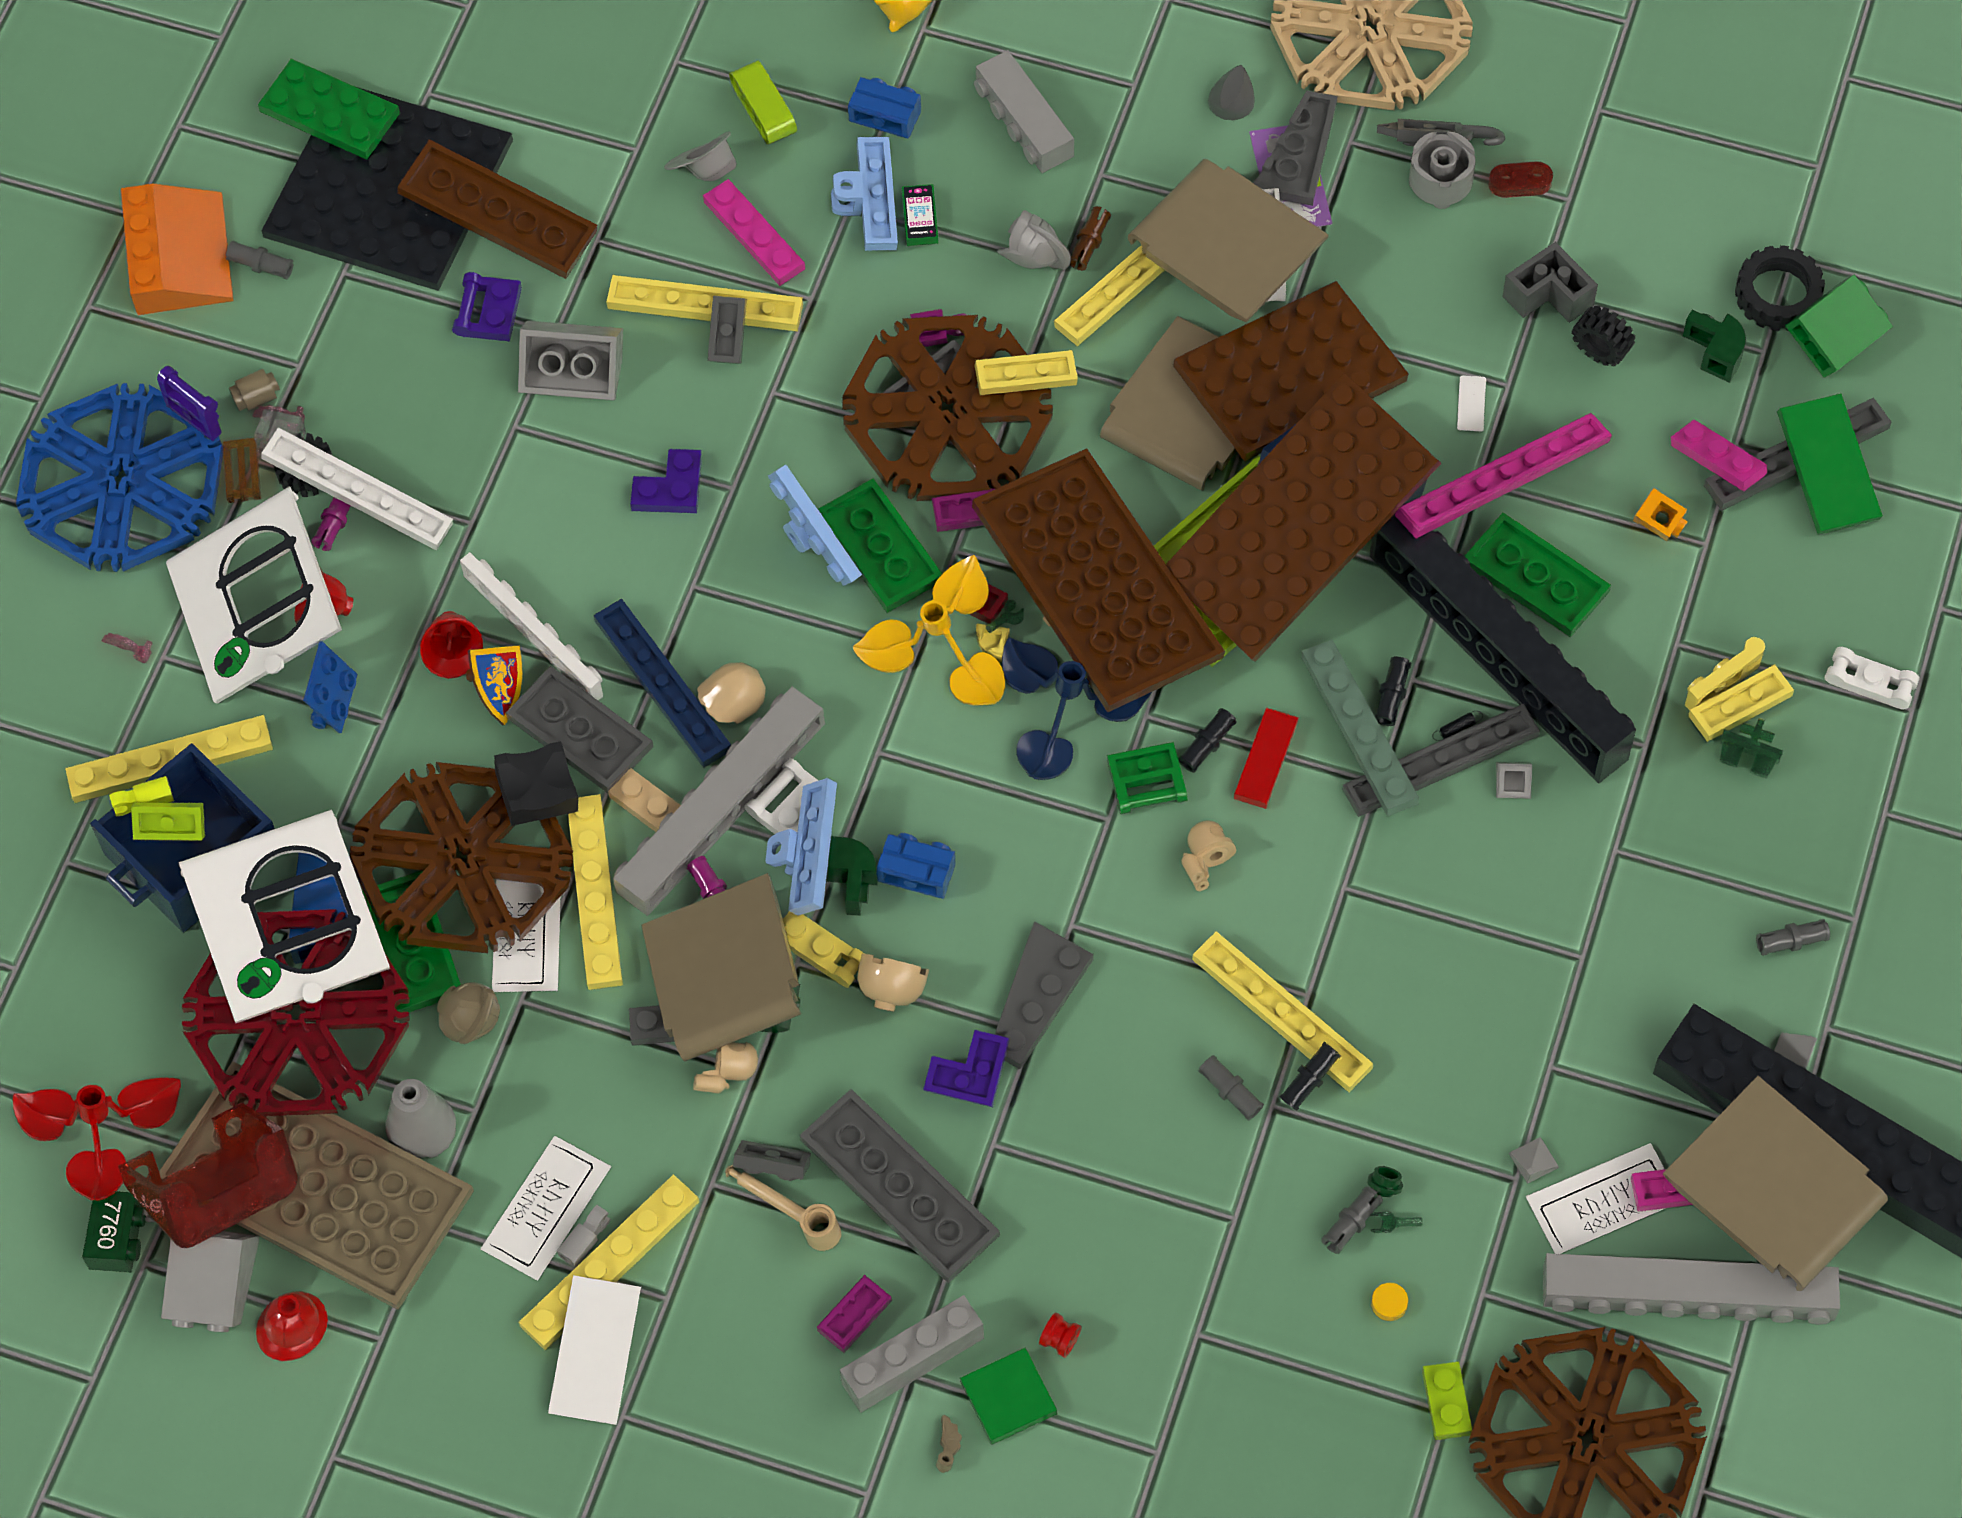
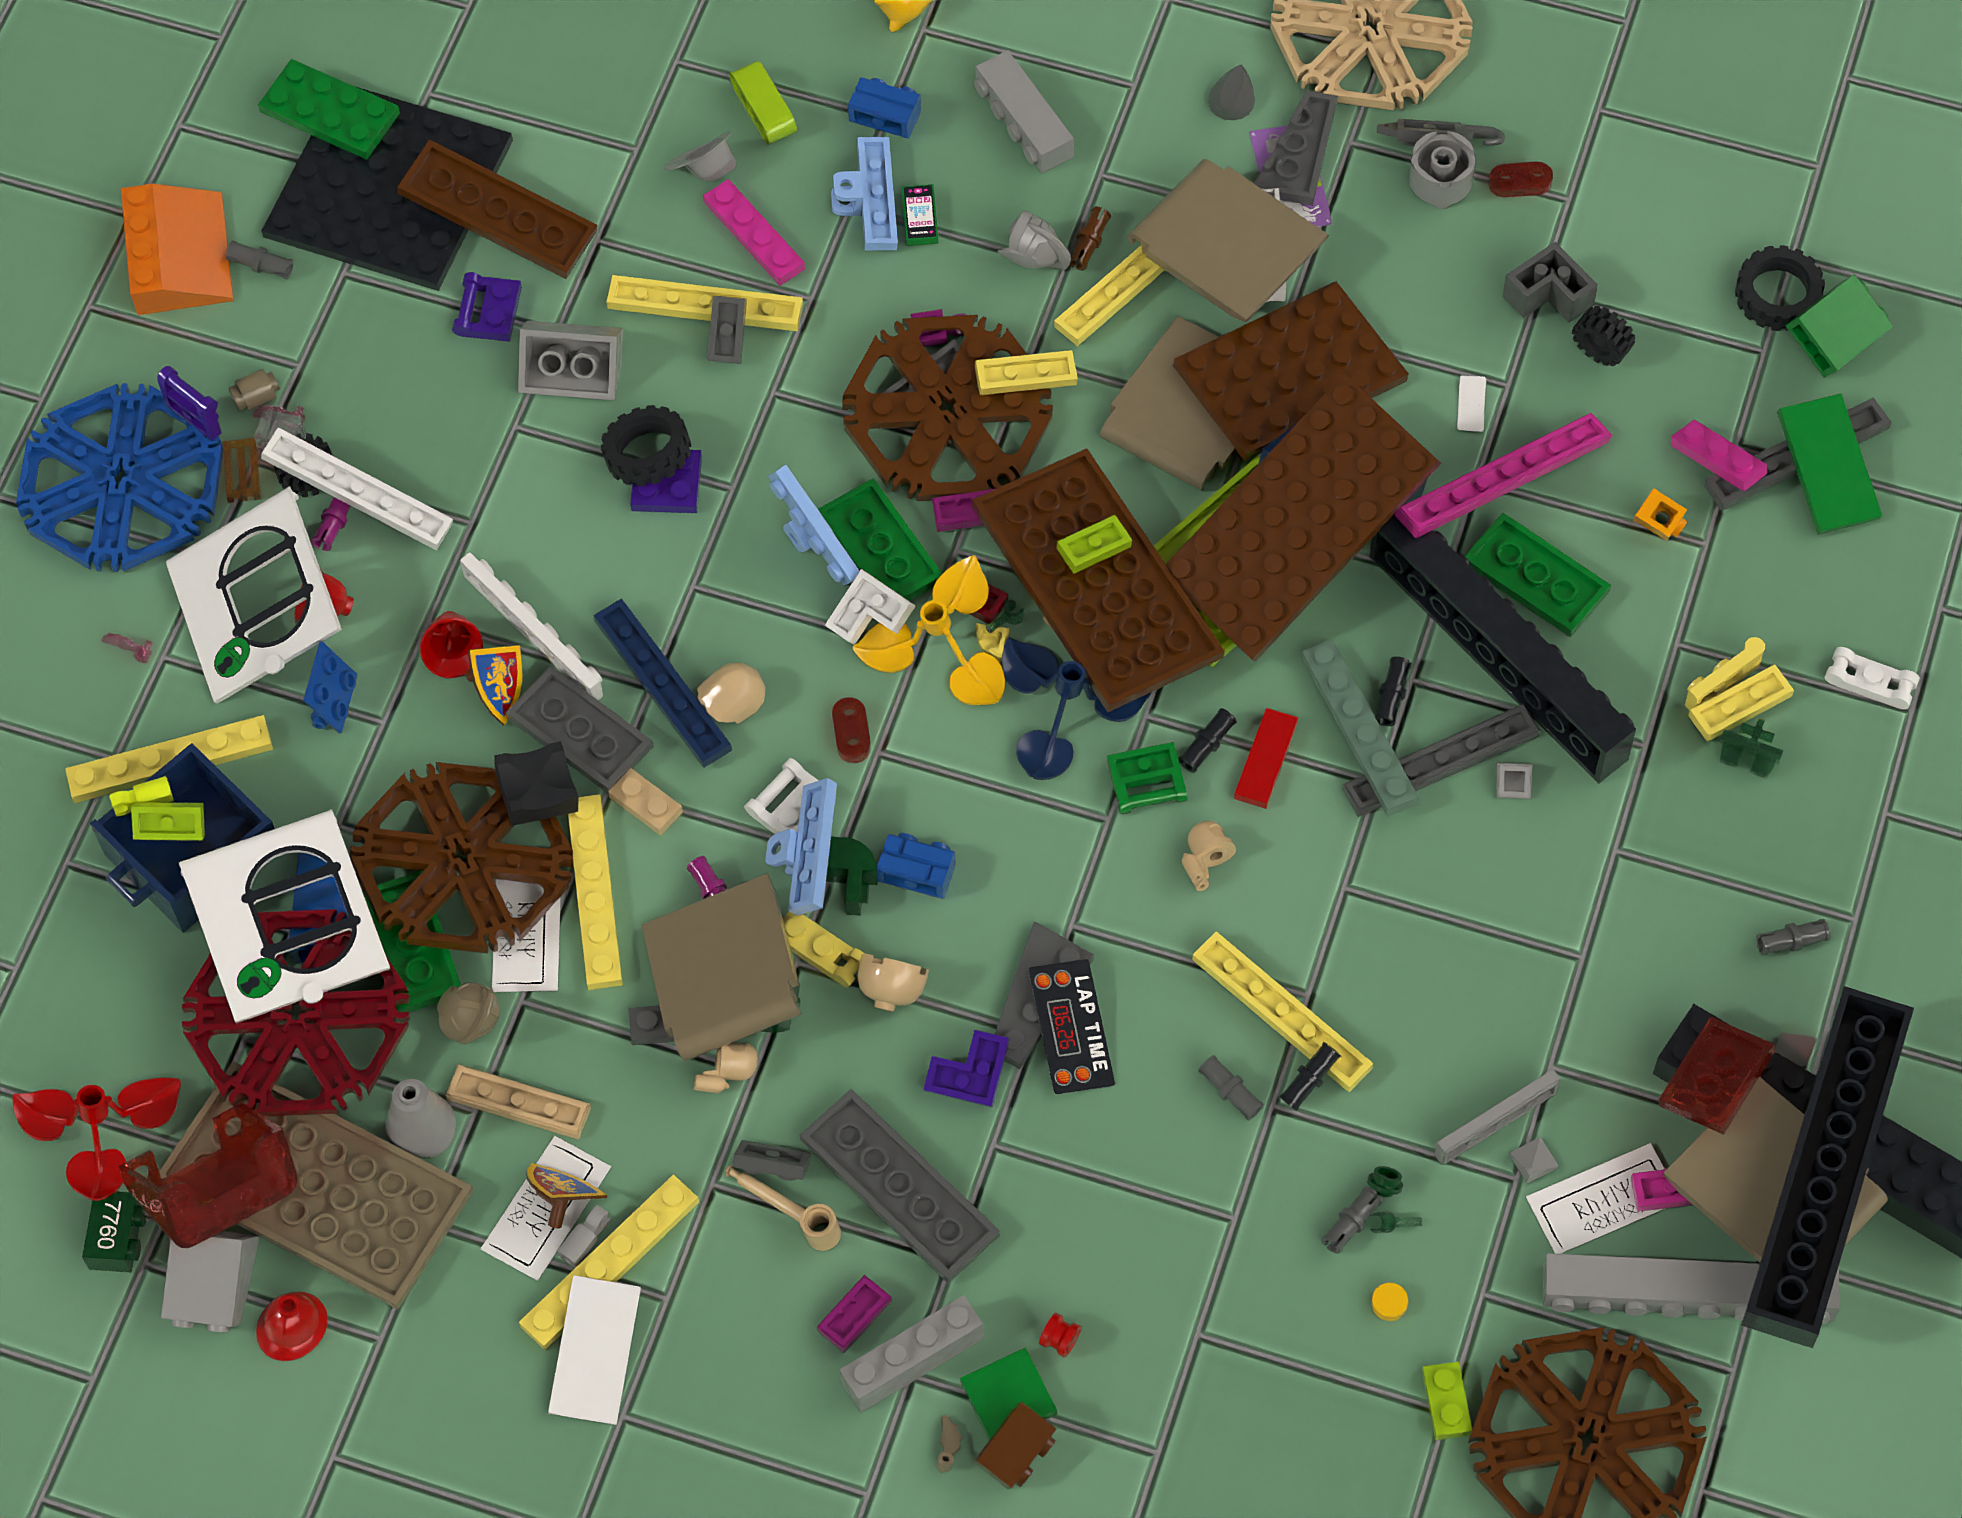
(518, 1101): none -> tan tile
(558, 1188): none -> shield
(652, 467): none -> black tyre
(718, 800): light grey brick -> none
(851, 727): none -> clear red plate
(867, 600): none -> white plate
(1015, 1446): none -> reddish brown brick
(1071, 1026): none -> black sticker
(1094, 544): none -> lime plate
(1457, 725): black piece -> none
(1497, 1117): none -> light grey tile
(1717, 1075): none -> clear red plate
(1723, 341): dark green brick -> none
(1827, 1167): none -> black brick

